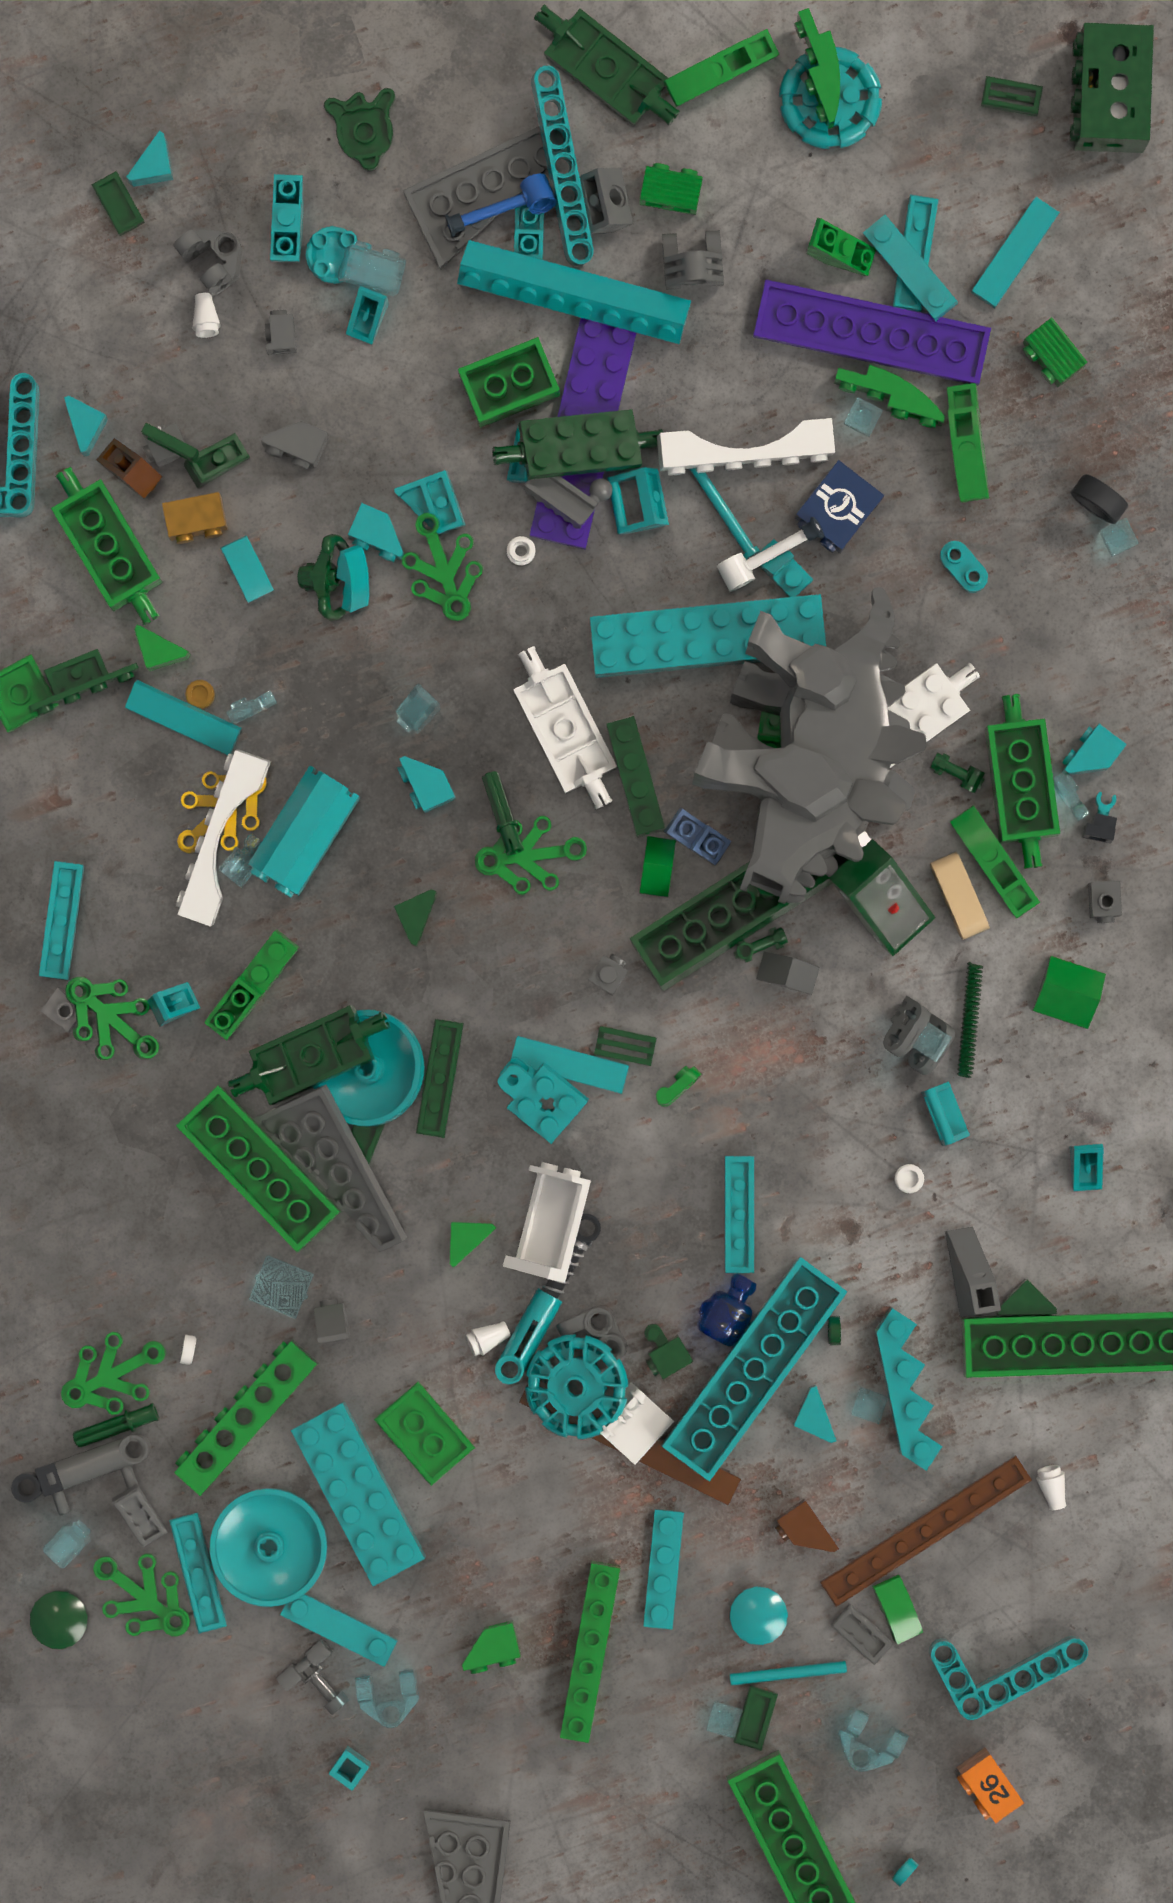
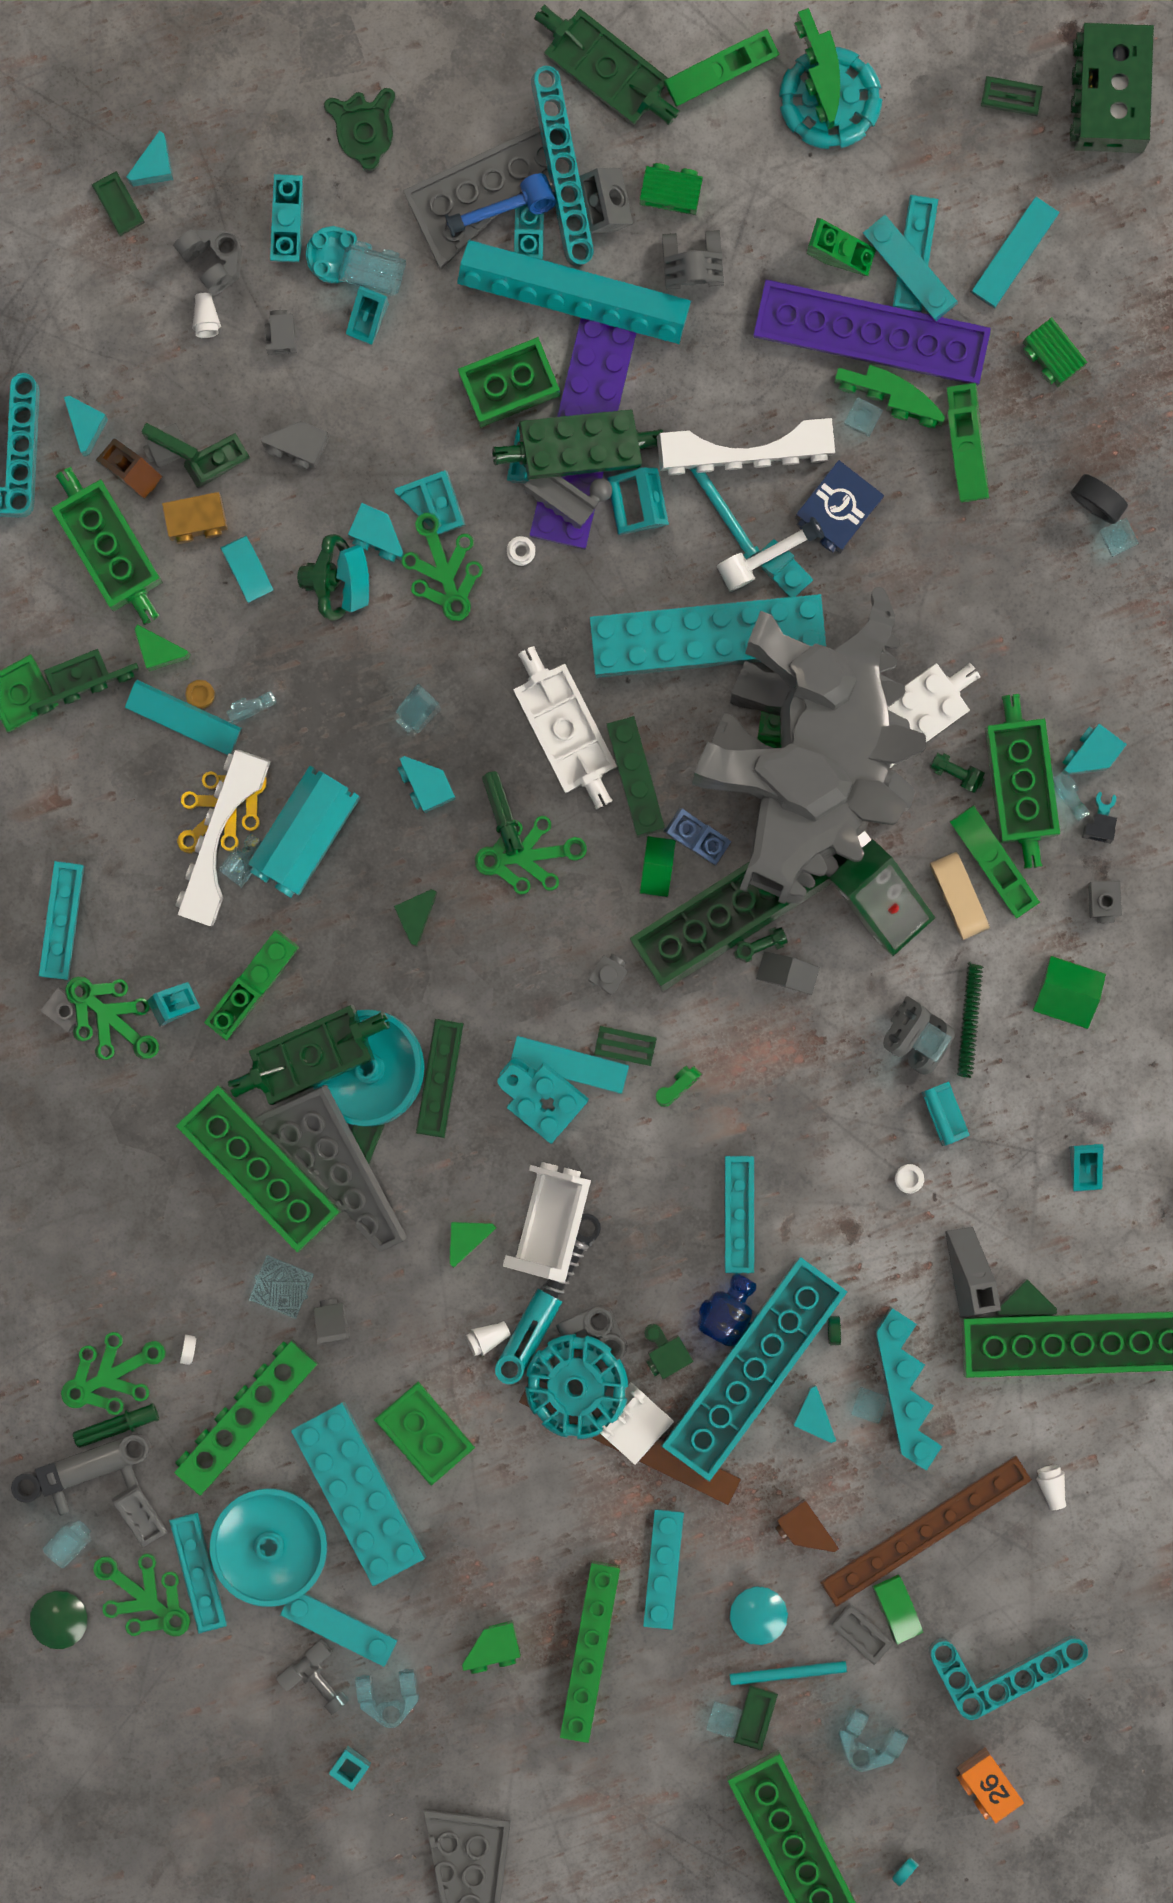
(961, 568): teal plate -> none

